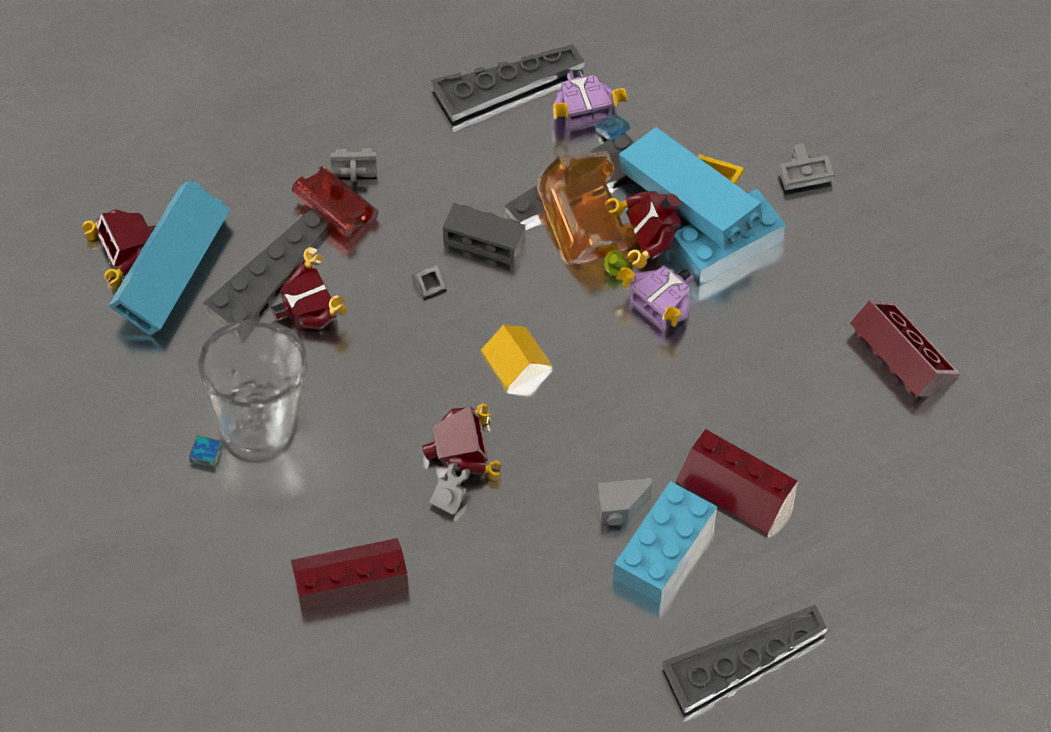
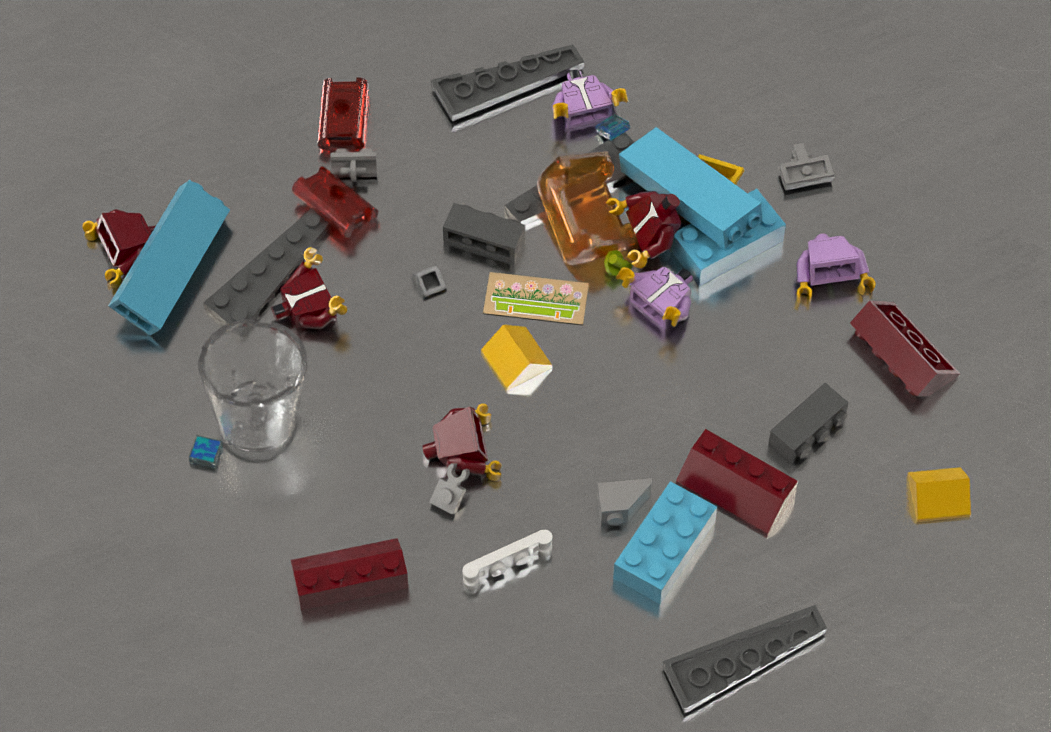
(343, 114): none -> clear red piece
(506, 557): none -> white plate
(536, 298): none -> sticker
(809, 423): none -> dark grey brick
(829, 262): none -> lavender torso
(940, 494): none -> yellow slope

